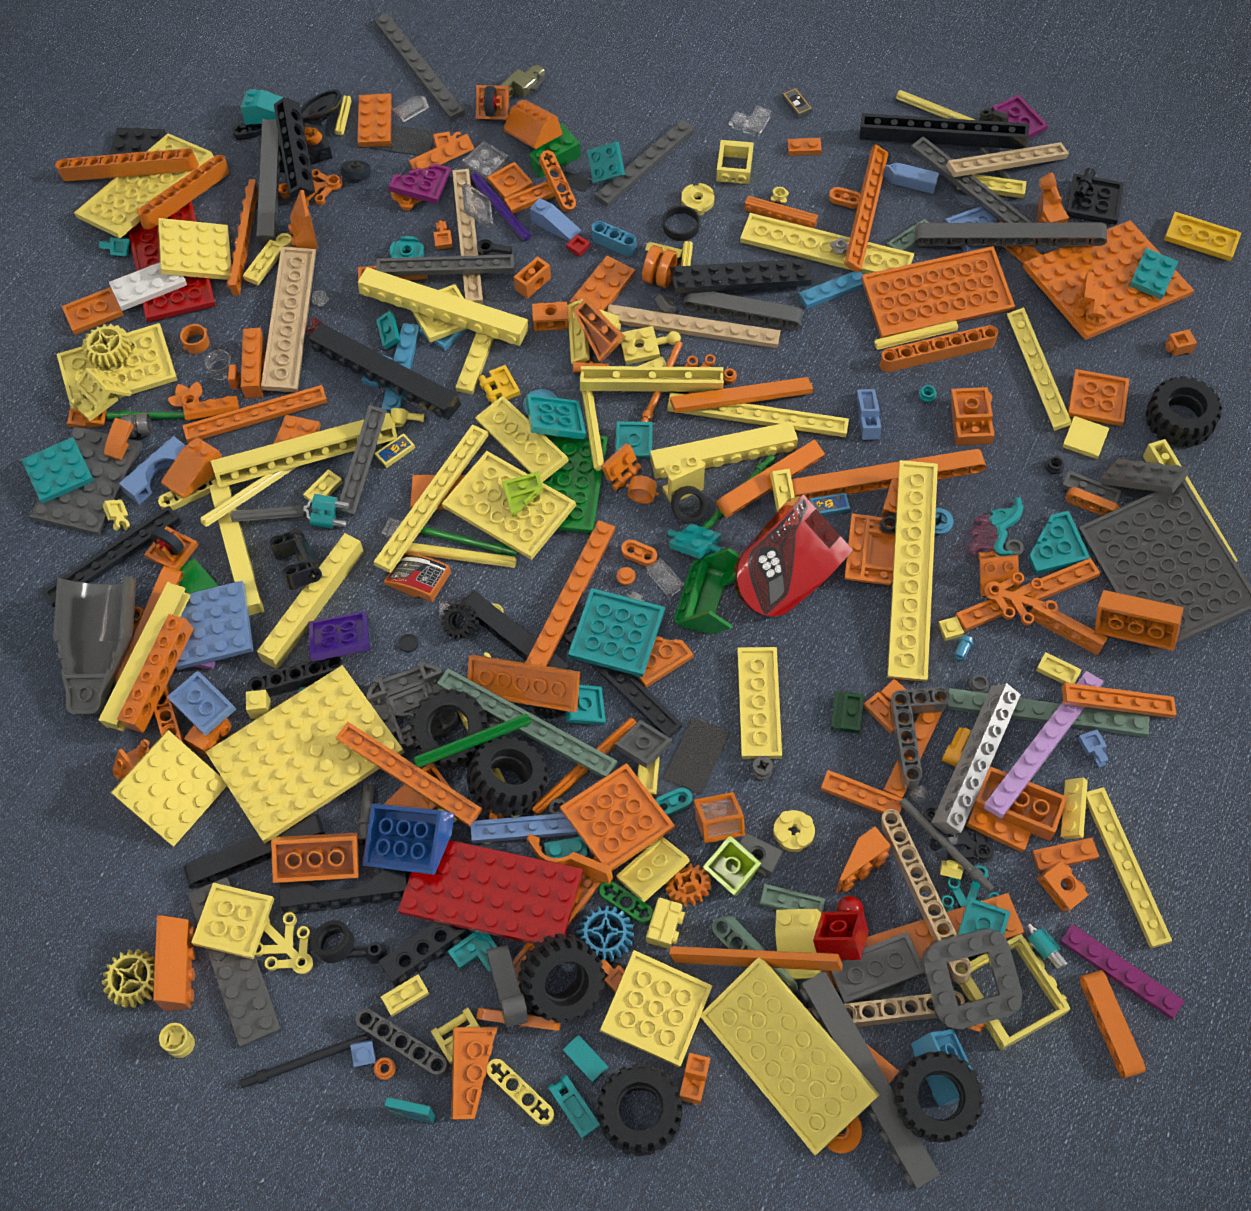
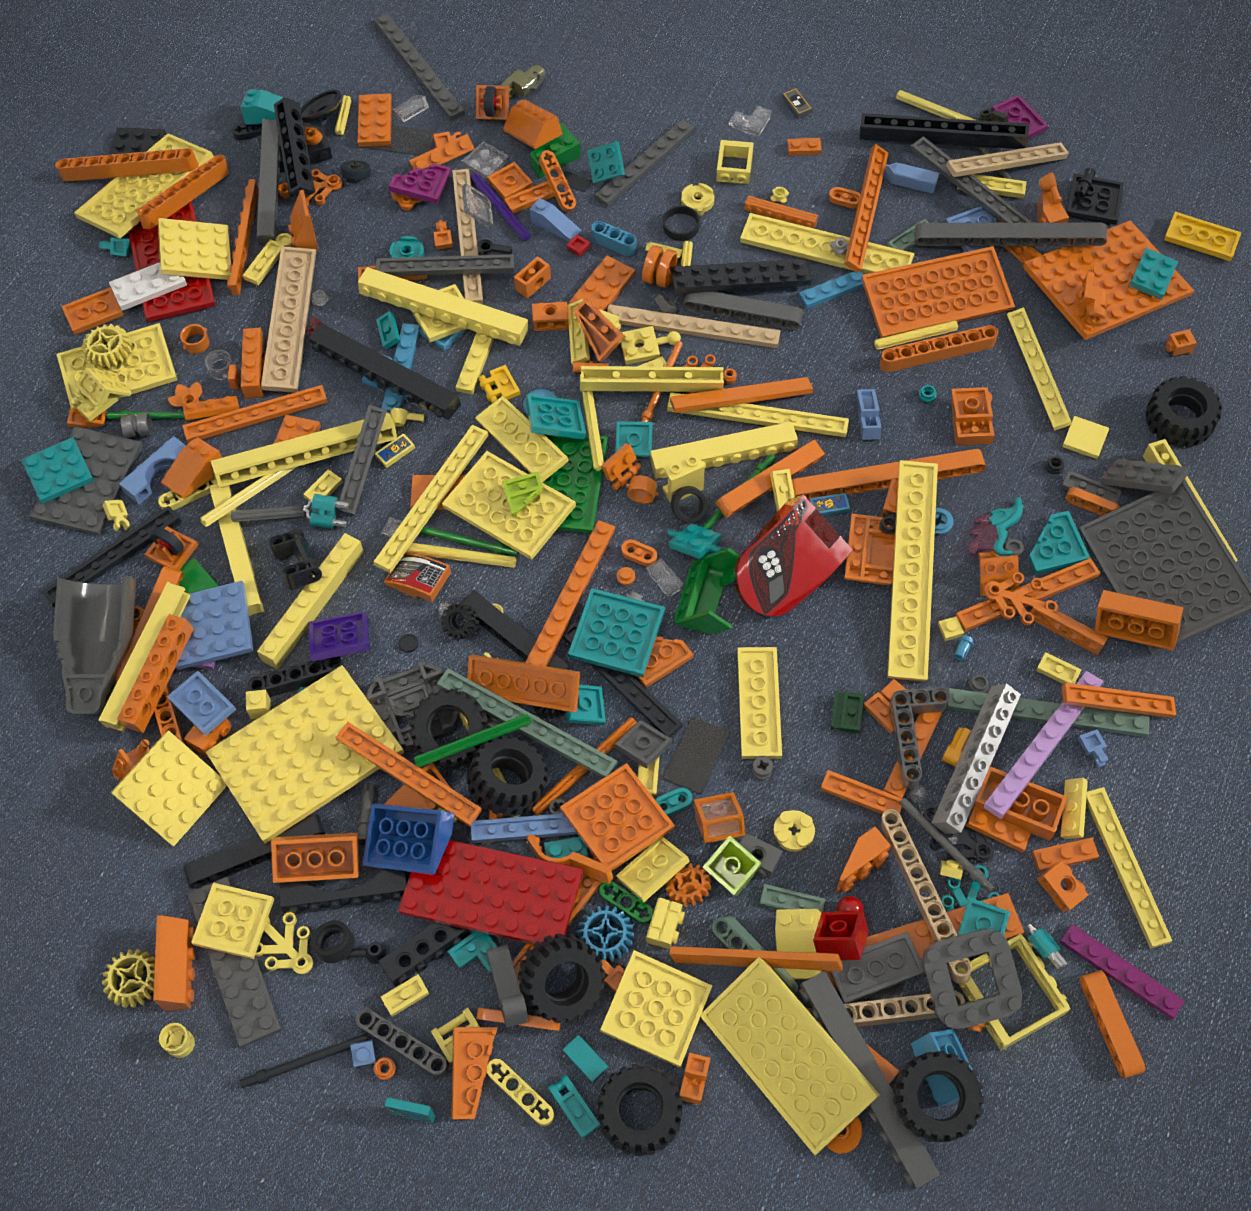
(117, 439): orange slope -> none
(1098, 397): orange plate -> none

